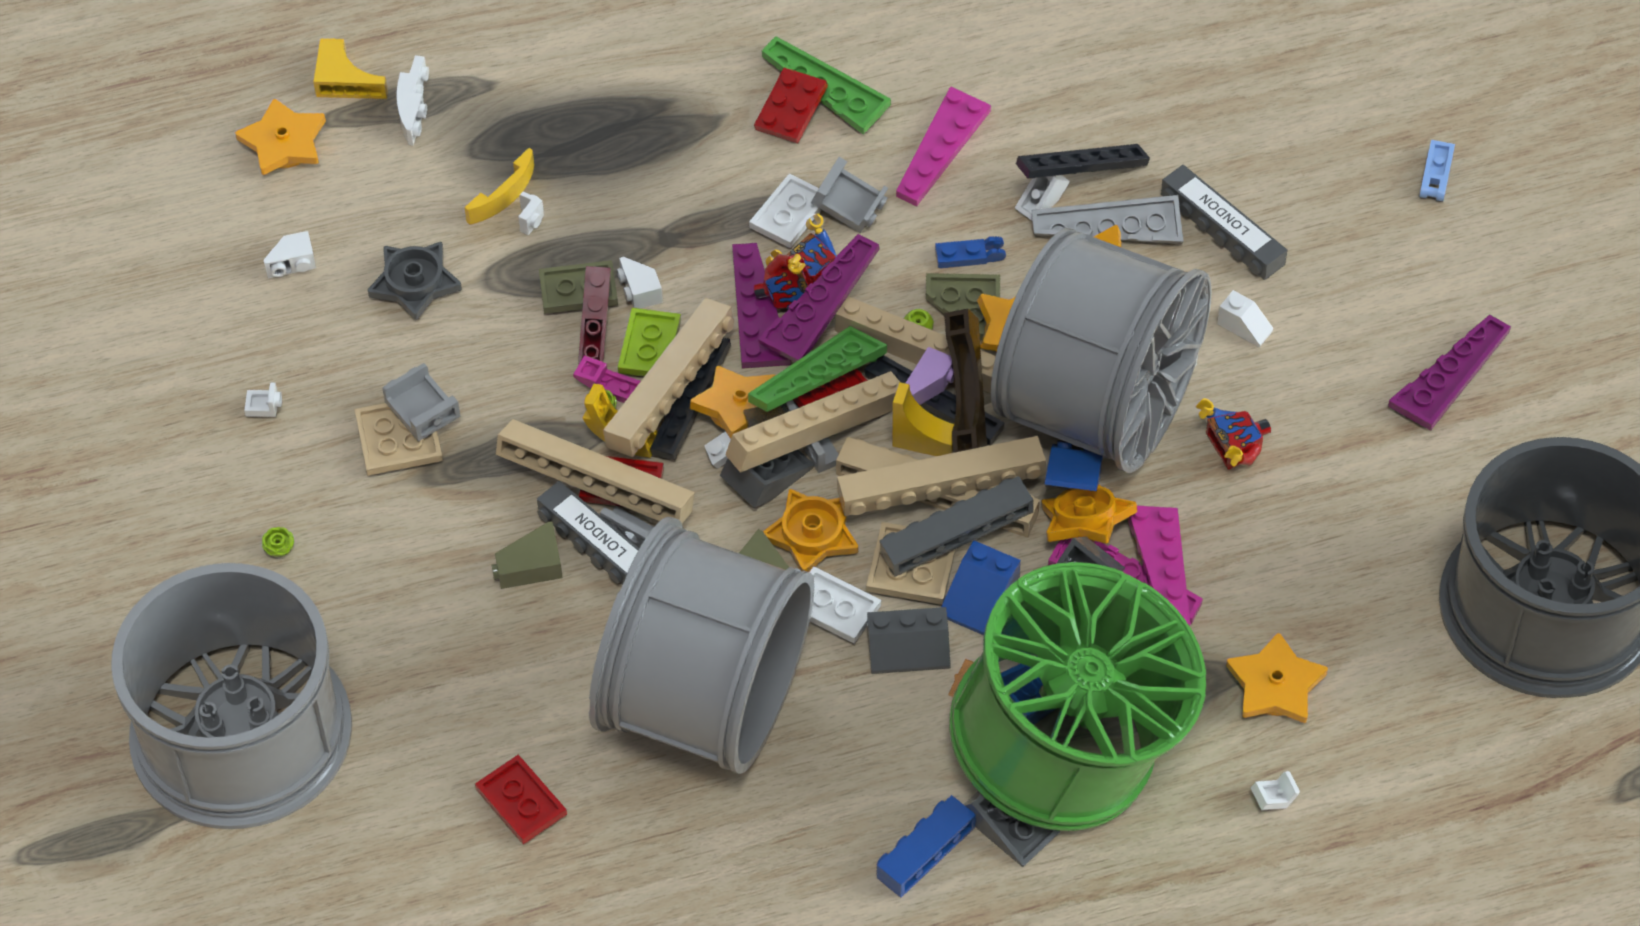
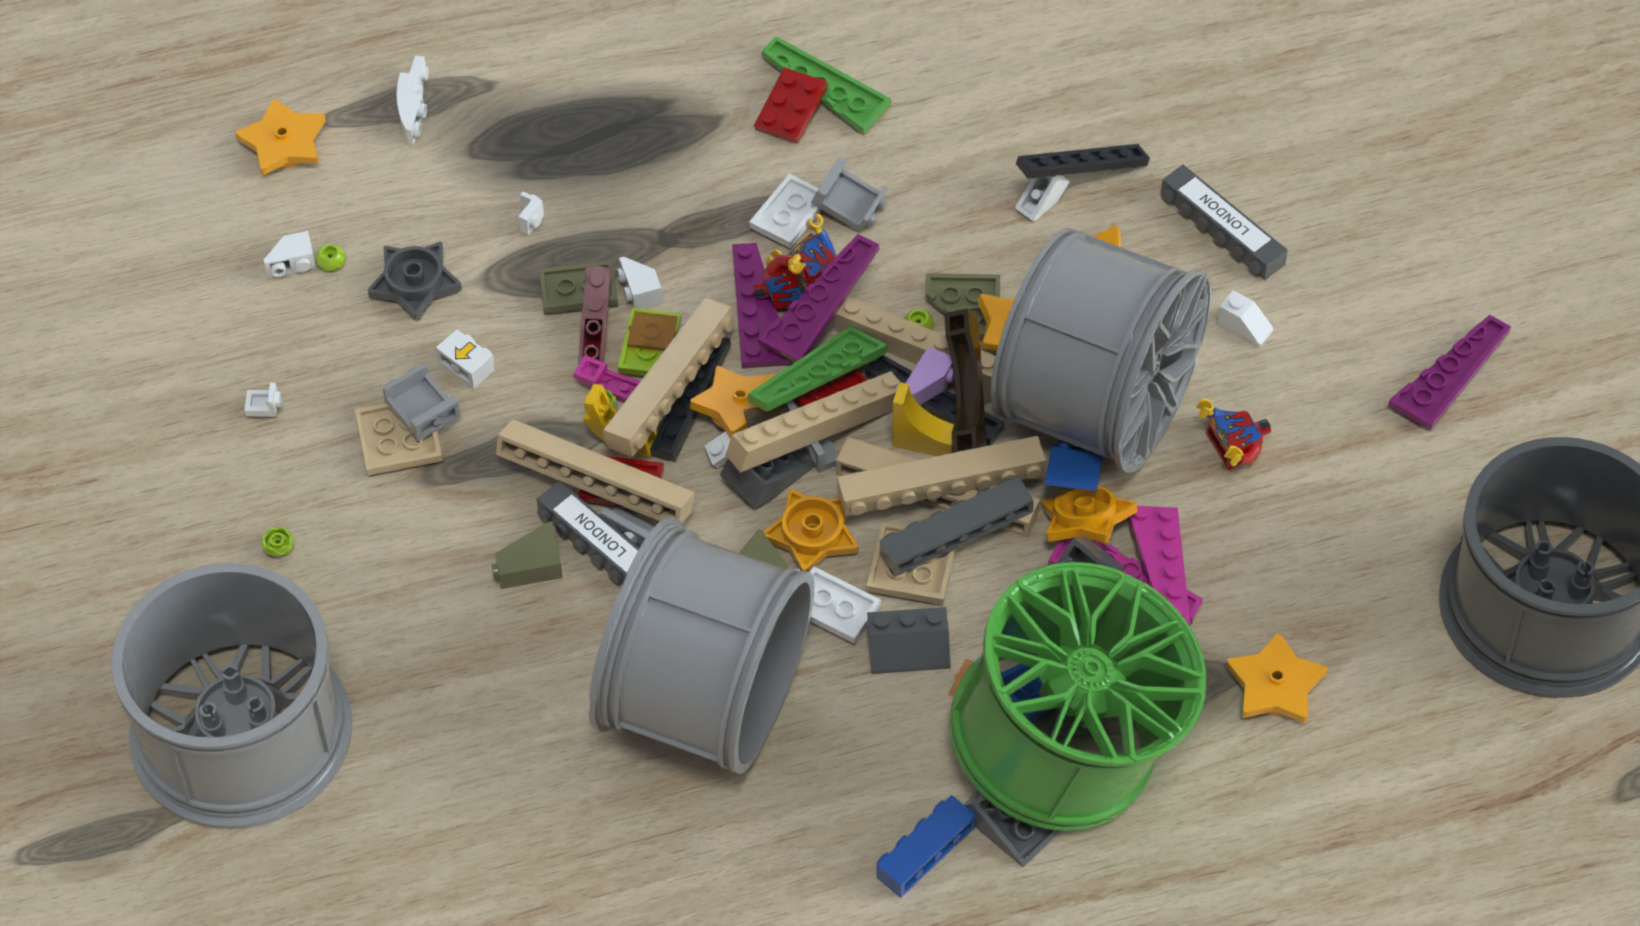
(330, 264): none -> lime plate
(340, 78): yellow arch -> none
(465, 358): none -> white brick
(486, 207): yellow slope -> none
(520, 799): red plate -> none
(652, 331): none -> clear orange piece
(946, 136): dark pink wing -> none
(969, 252): blue hinge -> none
(978, 585): blue slope -> none
(1138, 219): light grey wing -> none
(1276, 793): white bracket -> none
(1437, 169): light blue plate -> none

